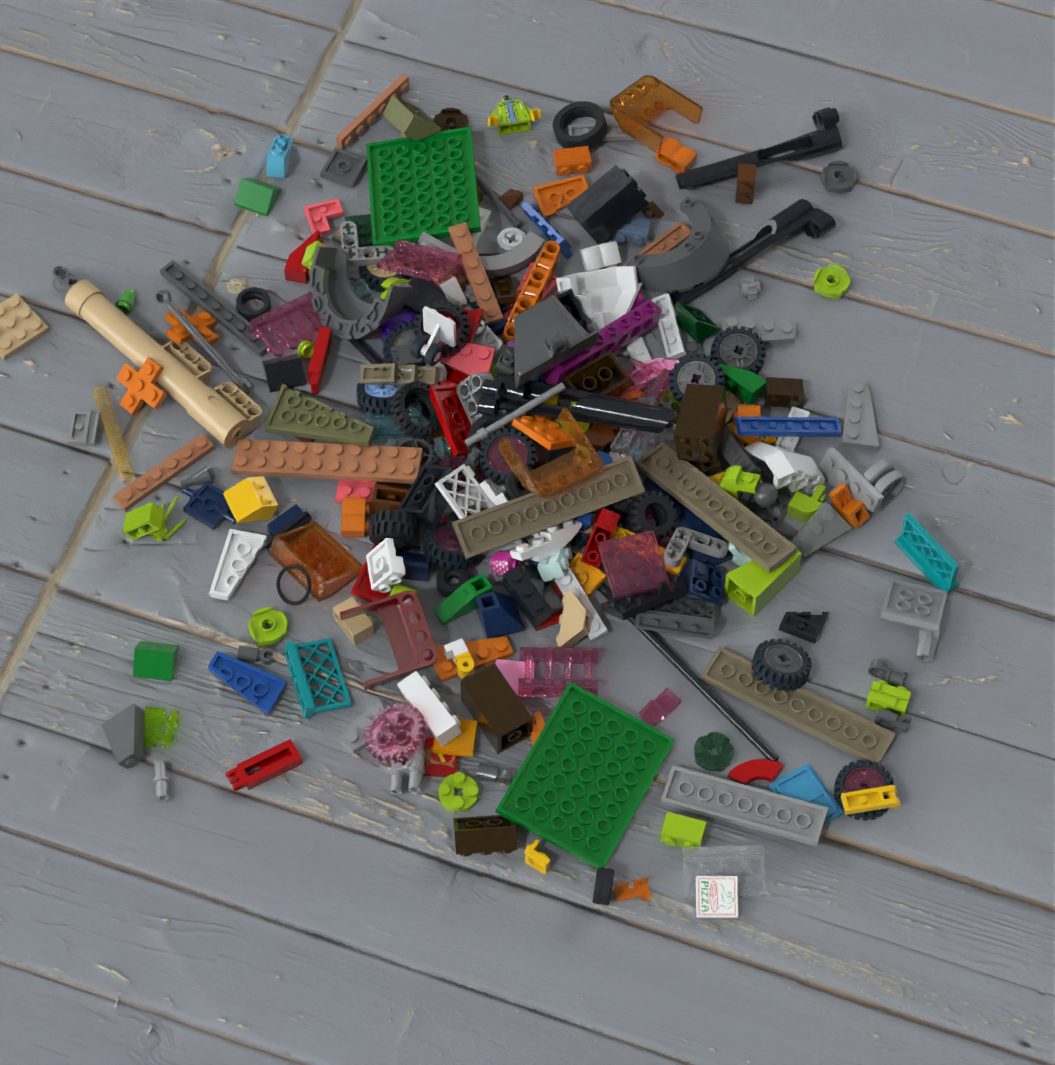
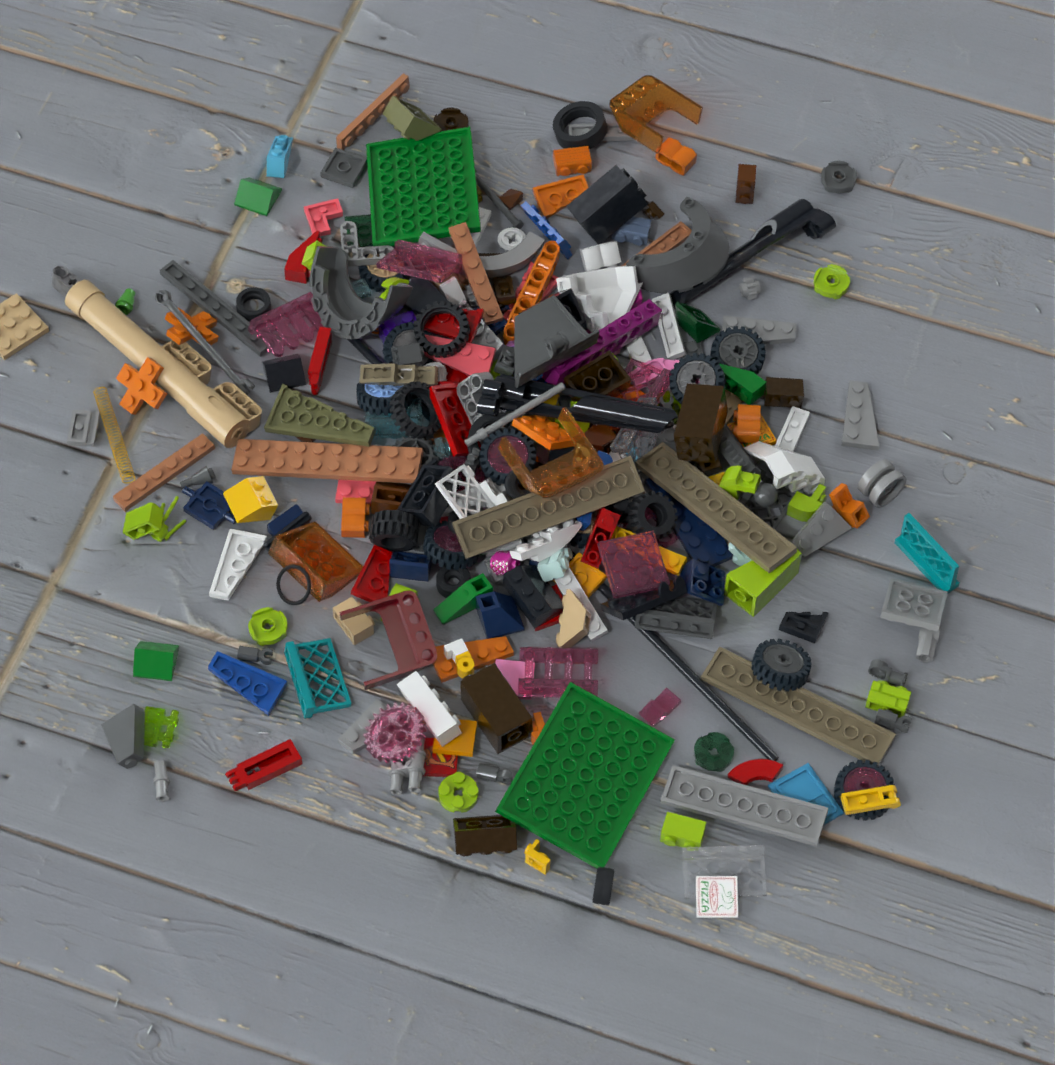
(305, 349): lime plate -> none
(384, 566): white plate -> none
(440, 329): white plate -> none
(512, 116): lime torso -> none
(626, 894): orange piece -> none
(717, 548): light grey beam -> none
(788, 426): blue tile -> none
(812, 144): black panel -> none
(839, 470): light grey wing -> none

